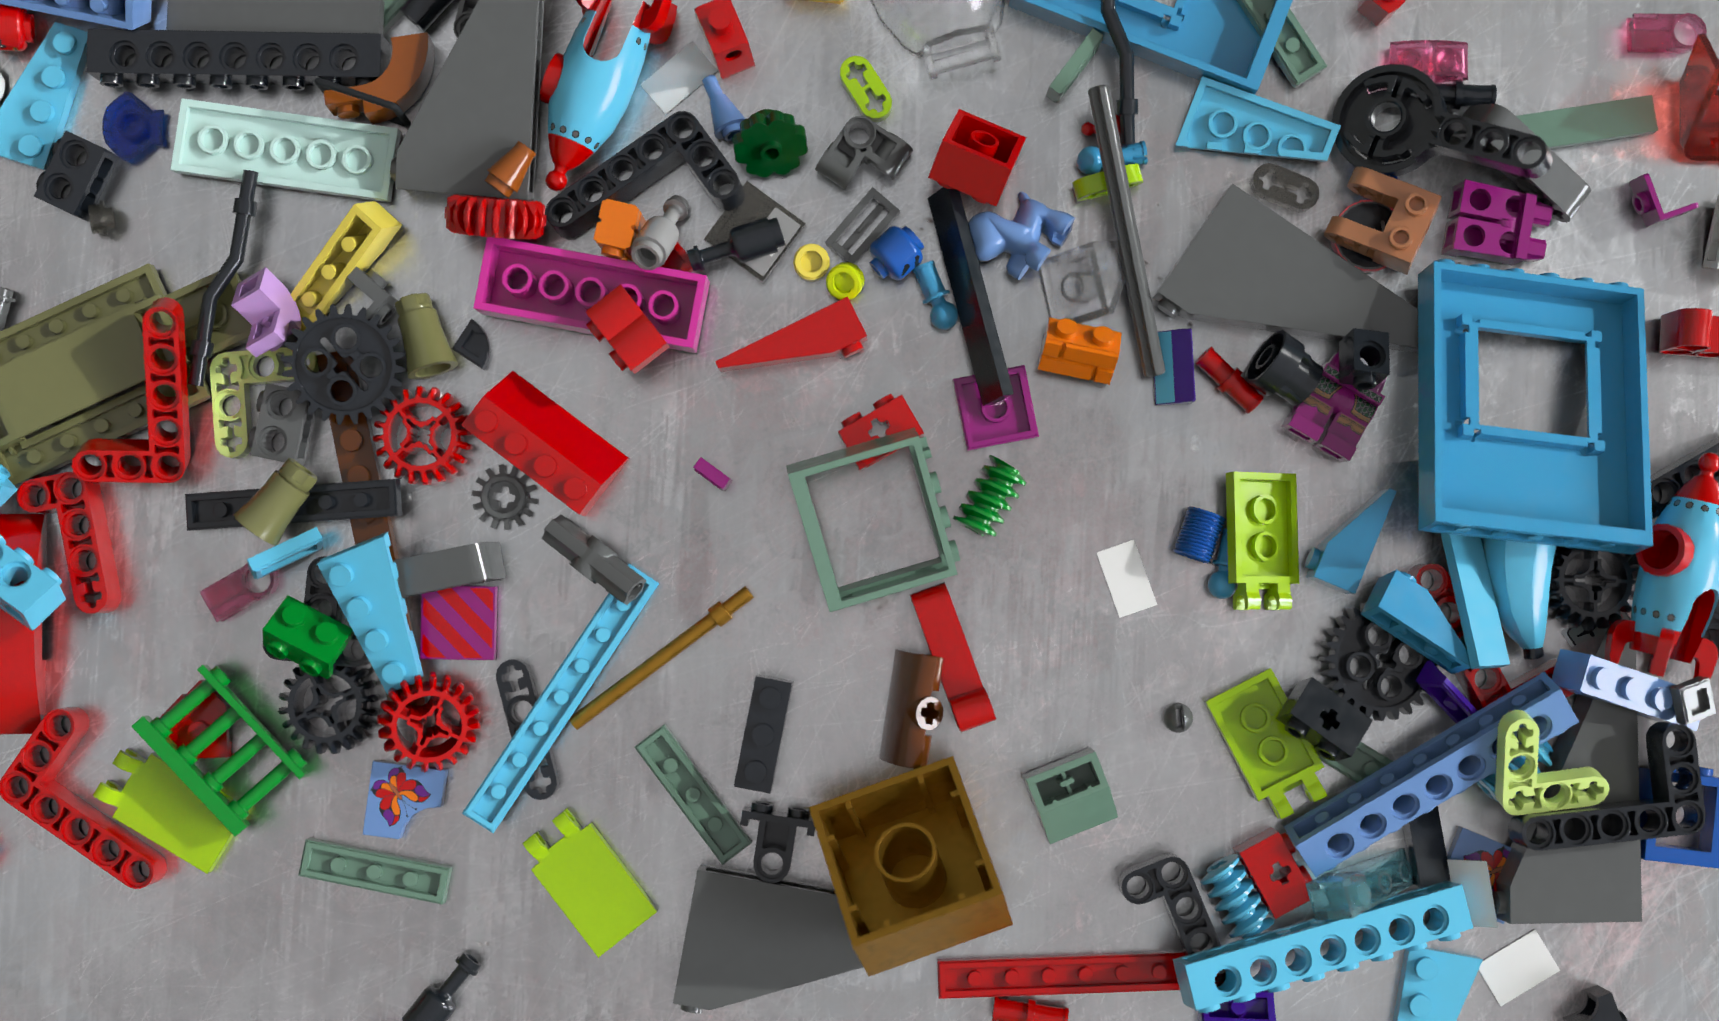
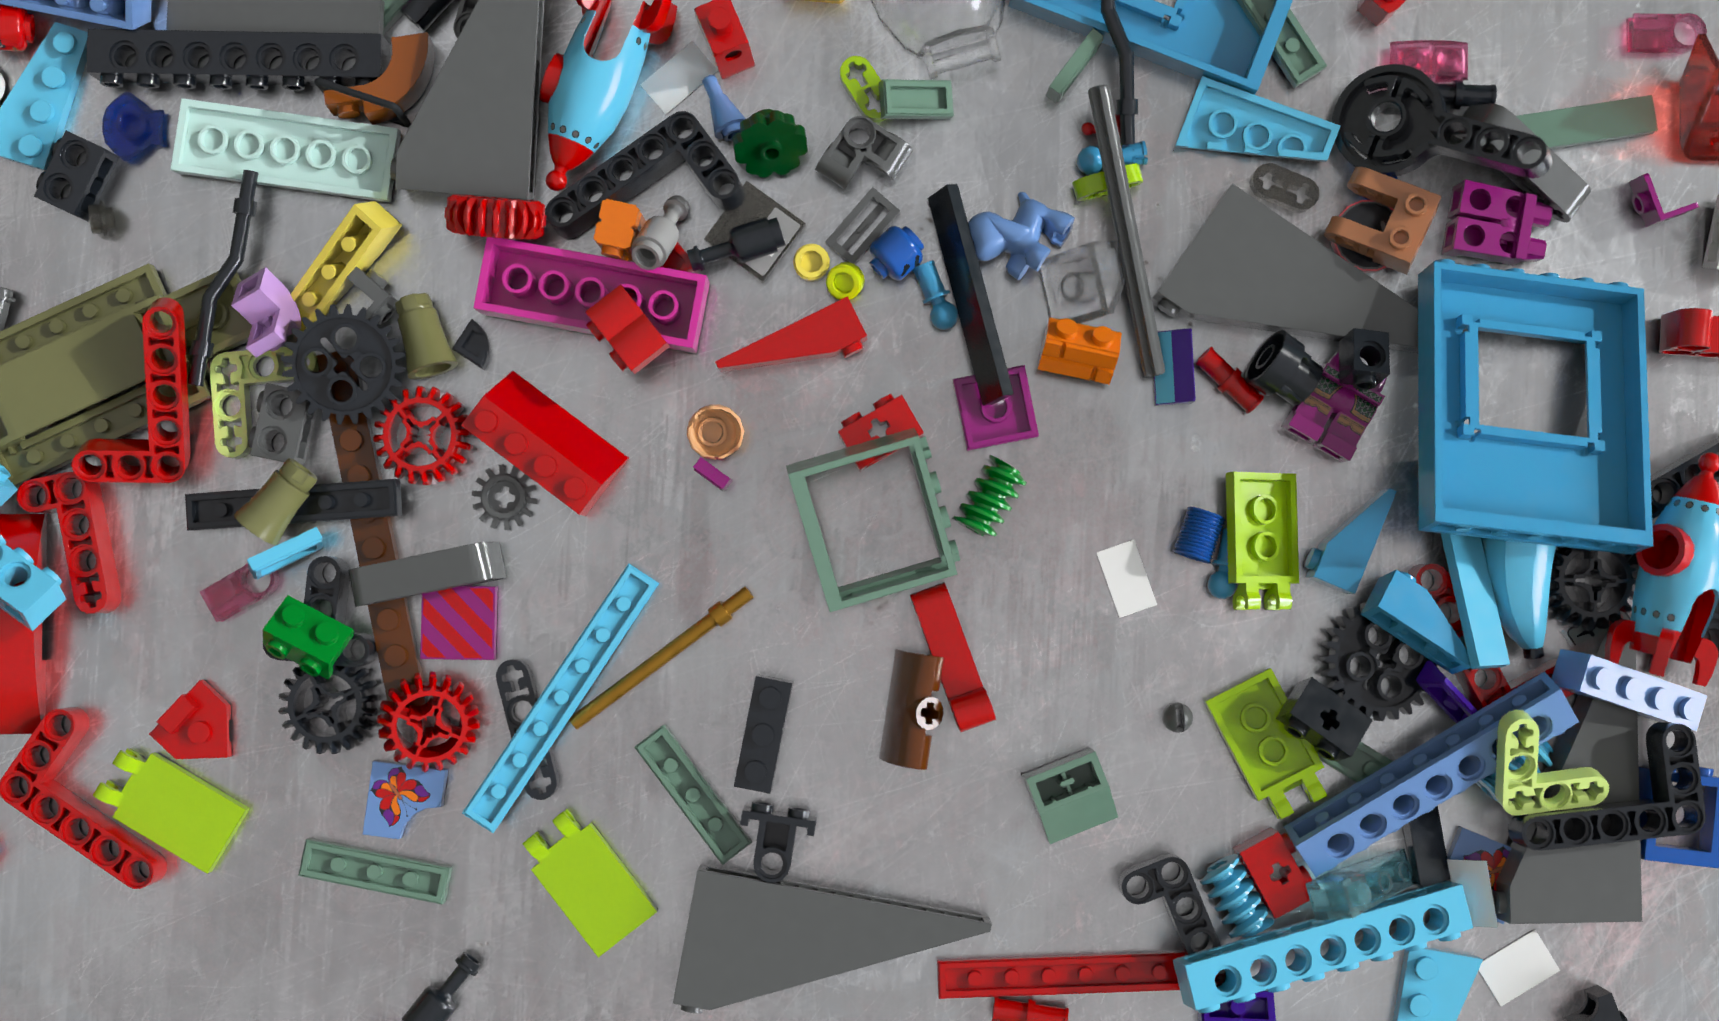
(208, 786): green fence -> none
(370, 598): medium azure wing -> none
(510, 169): dark orange cone -> none
(593, 559): dark grey piece -> none
(715, 432): none -> light nougat hair
(910, 866): pearl gold brick -> none
(916, 99): none -> sand green tile
(976, 157): red brick -> none
(1693, 700): tile -> none

